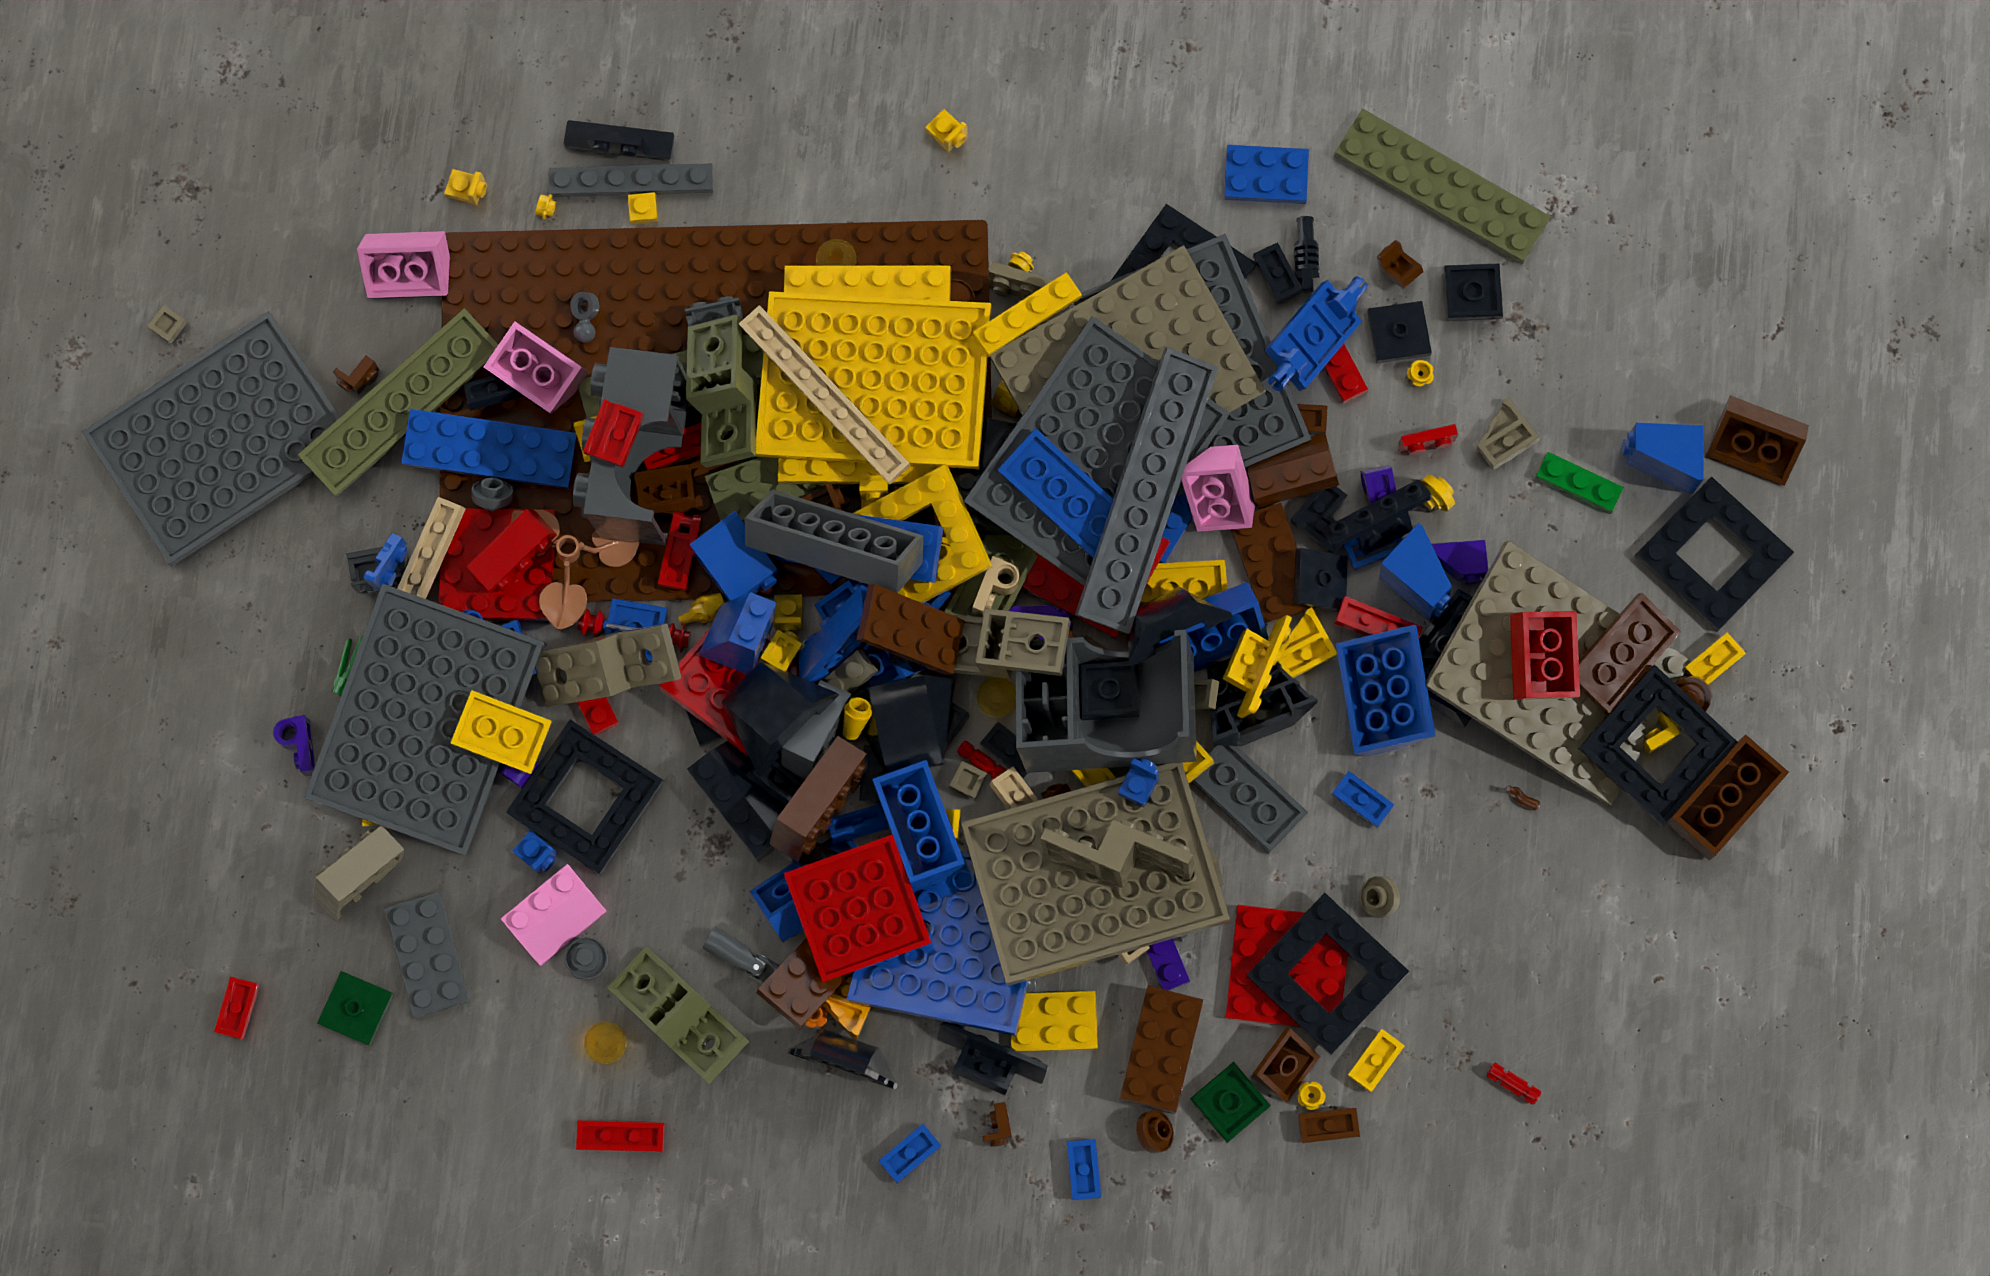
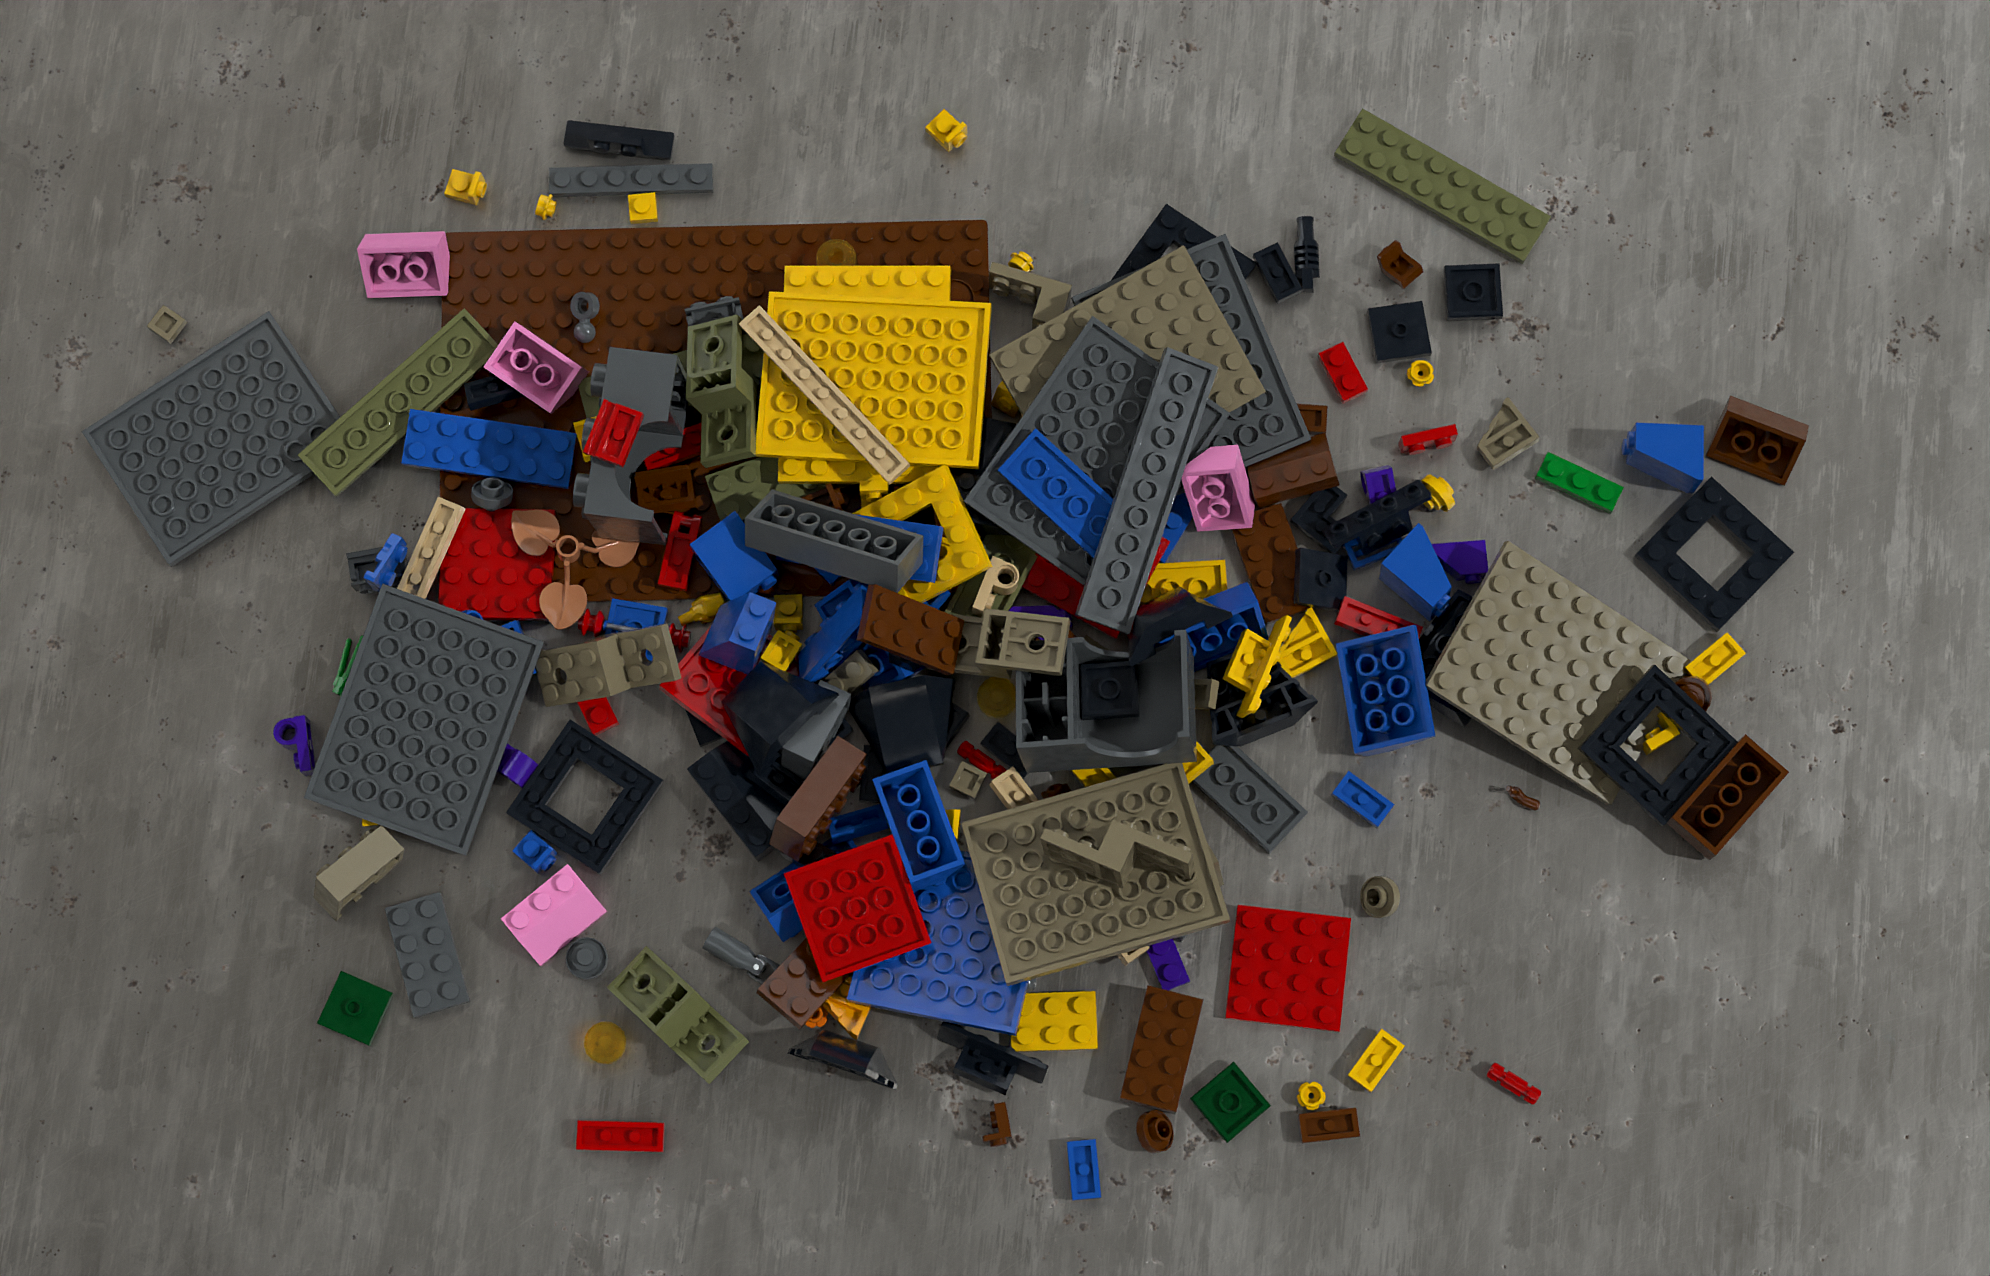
(236, 1008): red plate -> none
(362, 375): reddish brown bracket -> none
(501, 732): yellow plate -> none
(512, 551): red brick -> none
(856, 715): yellow cone -> none
(910, 1153): blue plate -> none
(1027, 314): yellow plate -> none
(1139, 782): blue bracket -> none
(1266, 174): blue plate -> none
(1286, 1065): reddish brown slope -> none
(1315, 334): blue plate -> none
(1324, 1027): black plate -> none
(1545, 655): red brick -> none
(1625, 652): reddish brown plate -> none

